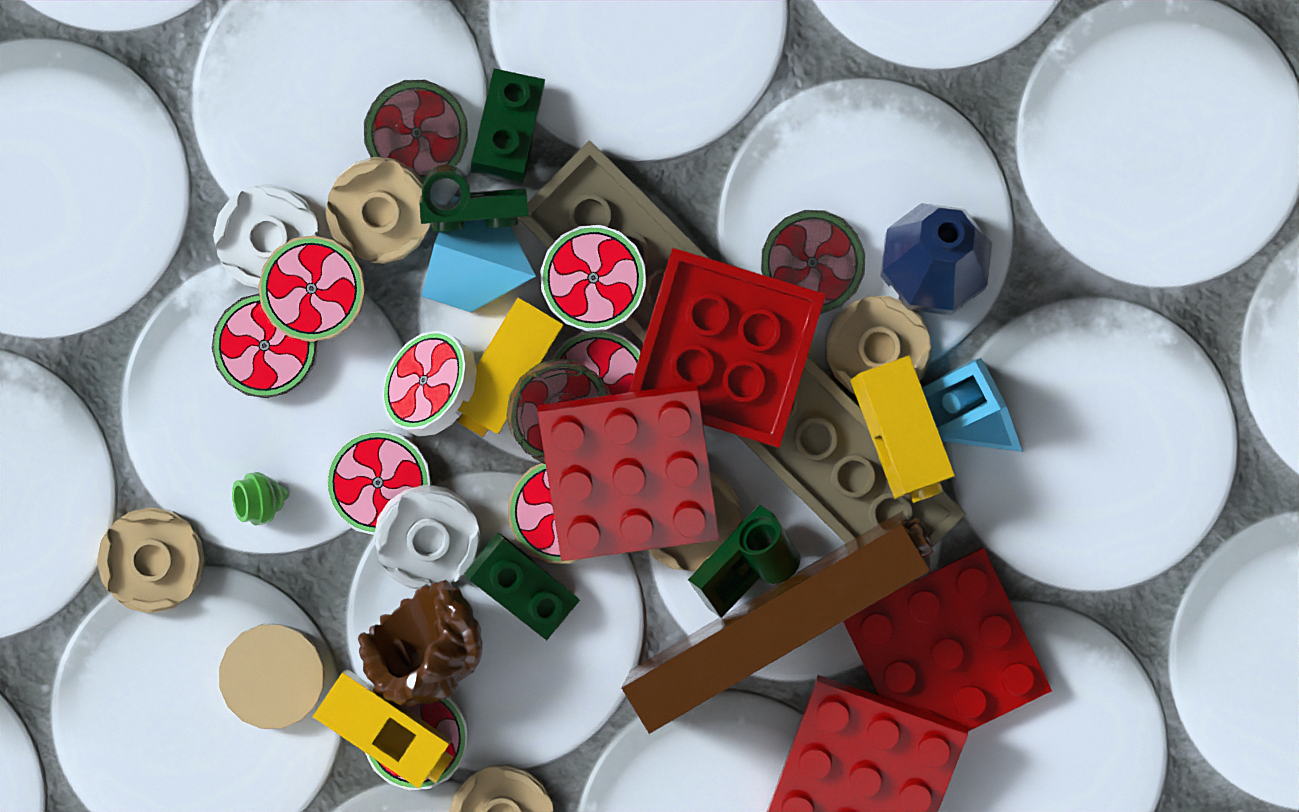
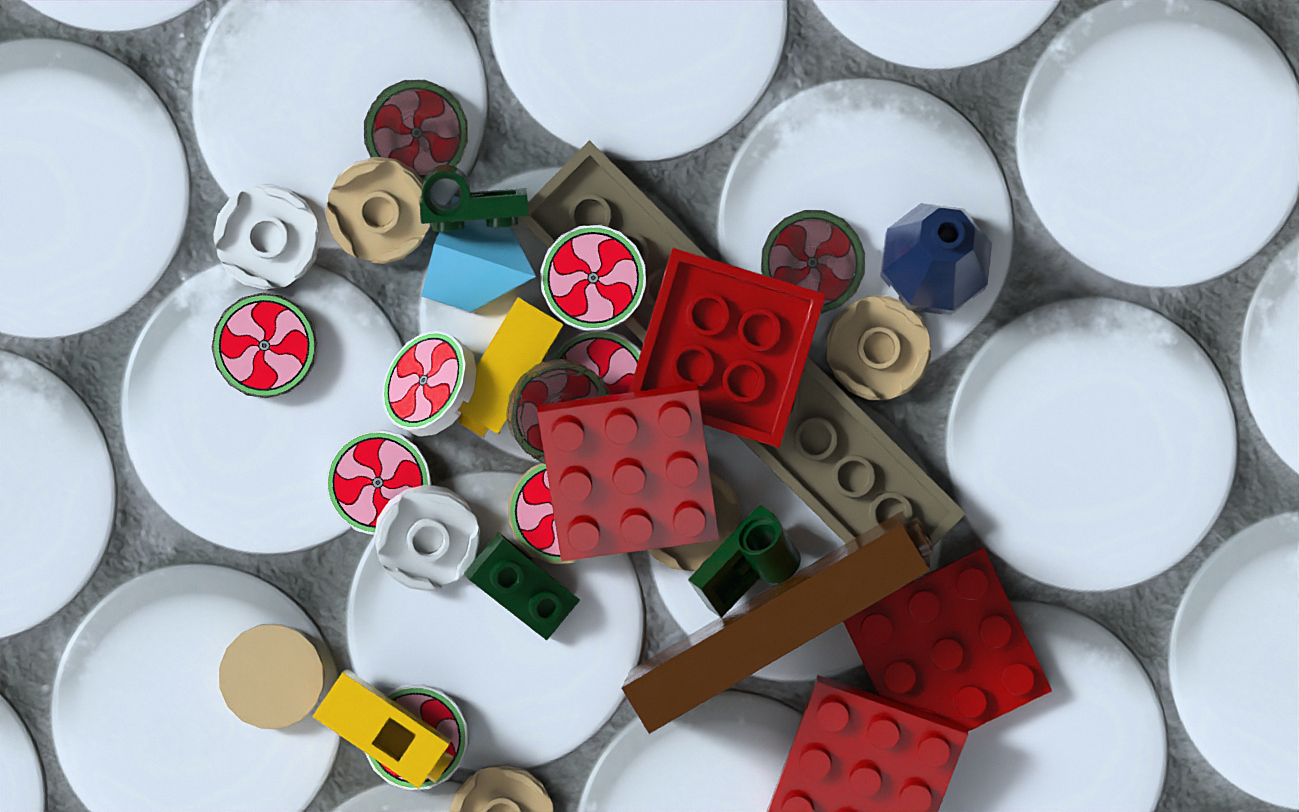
(151, 560): tan tile -> none
(257, 498): bright green plate -> none
(311, 288): tile -> none
(422, 646): reddish brown hair -> none
(507, 126): dark green plate -> none
(903, 429): yellow brick -> none
(971, 408): medium azure slope -> none

